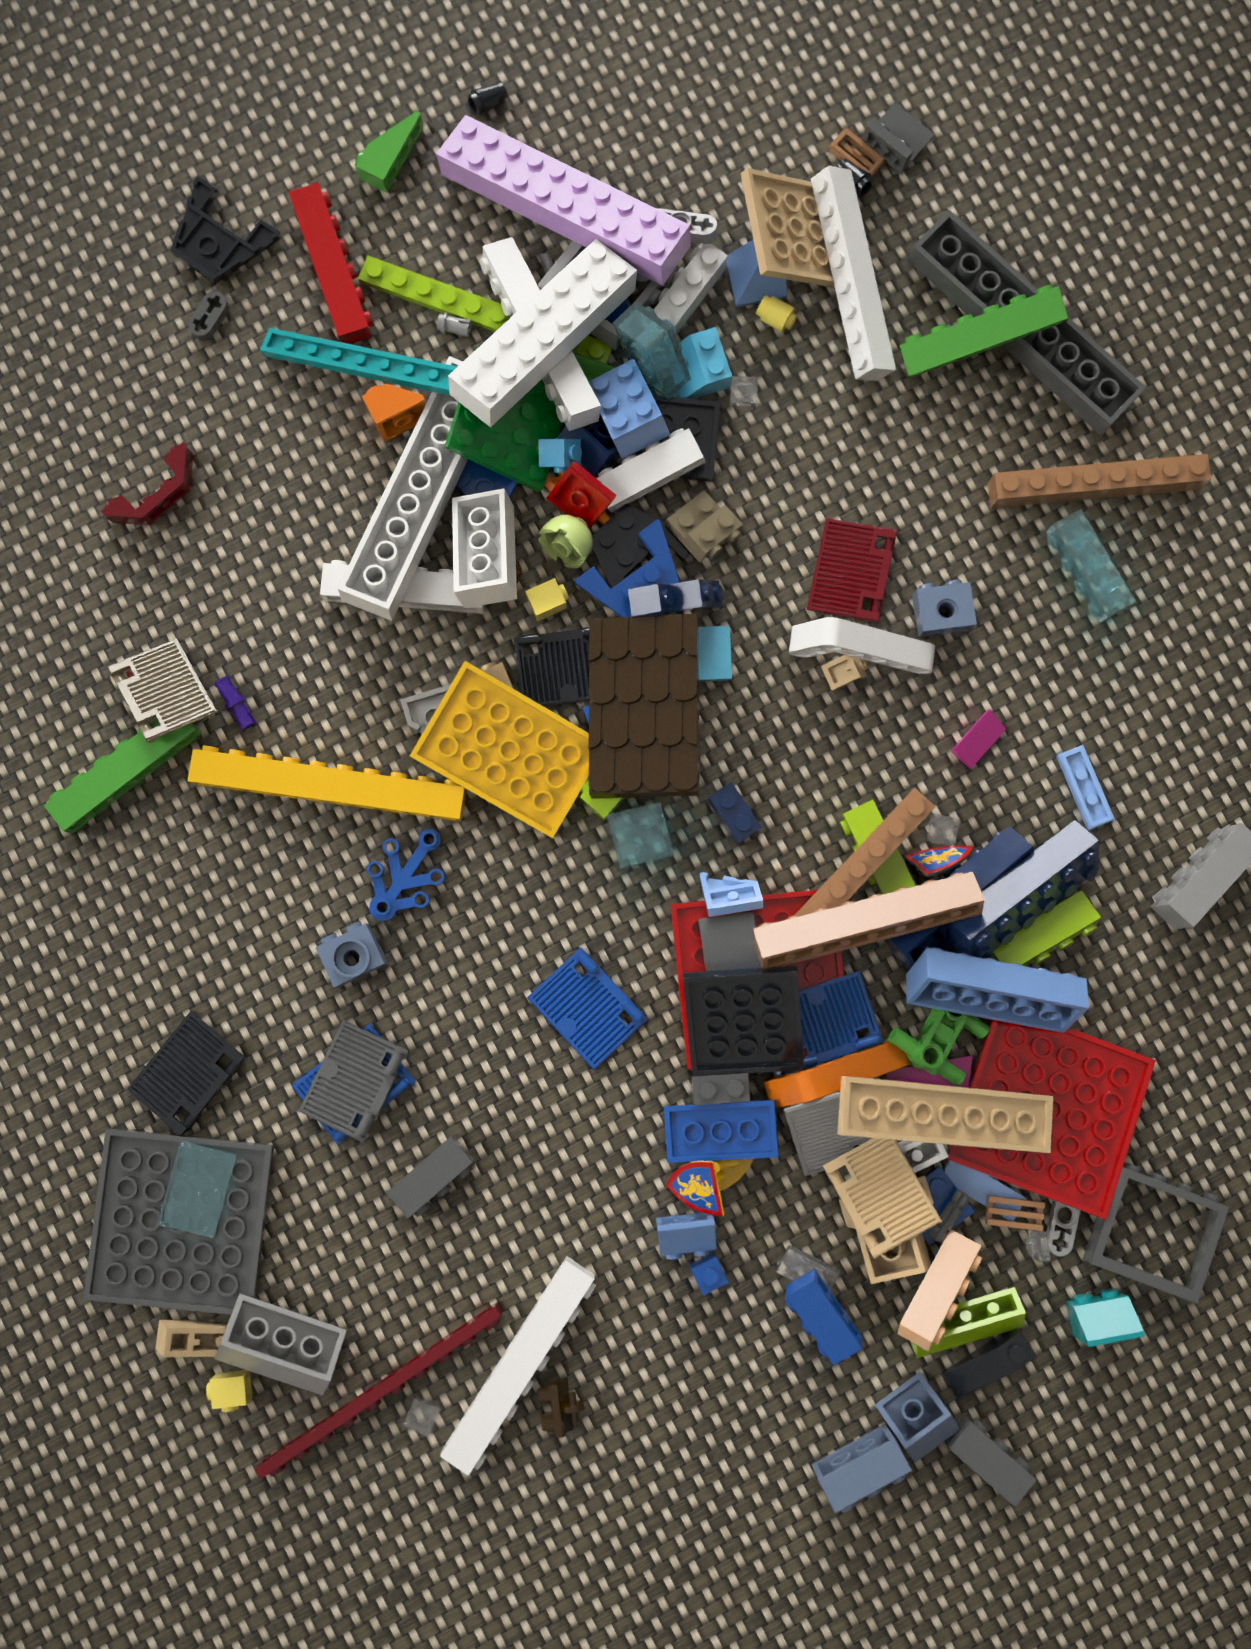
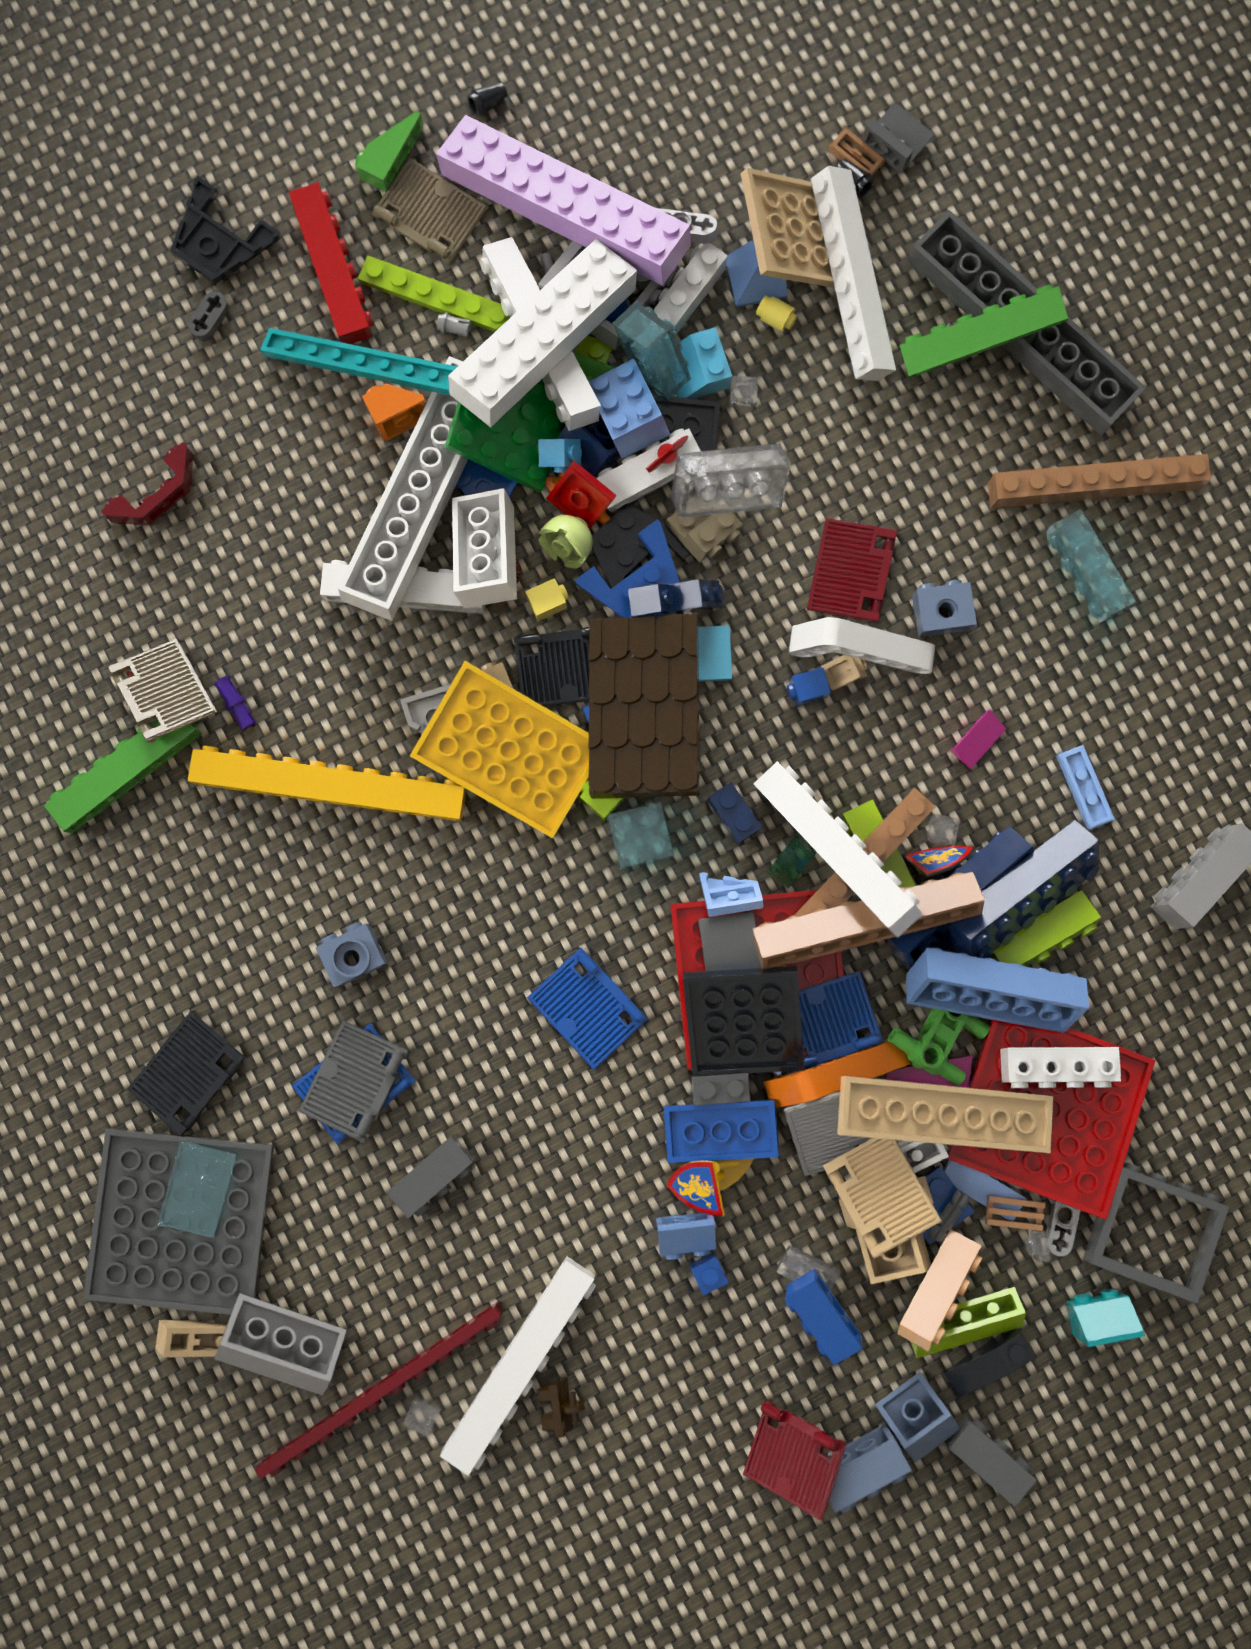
(229, 1390): light yellow brick -> none
(402, 877): blue plant -> none
(429, 210): none -> dark tan window
(666, 454): none -> red piece
(730, 480): none -> clear brick
(792, 861): none -> clear green tile
(792, 1461): none -> dark red window
(808, 687): none -> blue brick
(839, 850): none -> white brick
(1060, 1064): none -> white brick

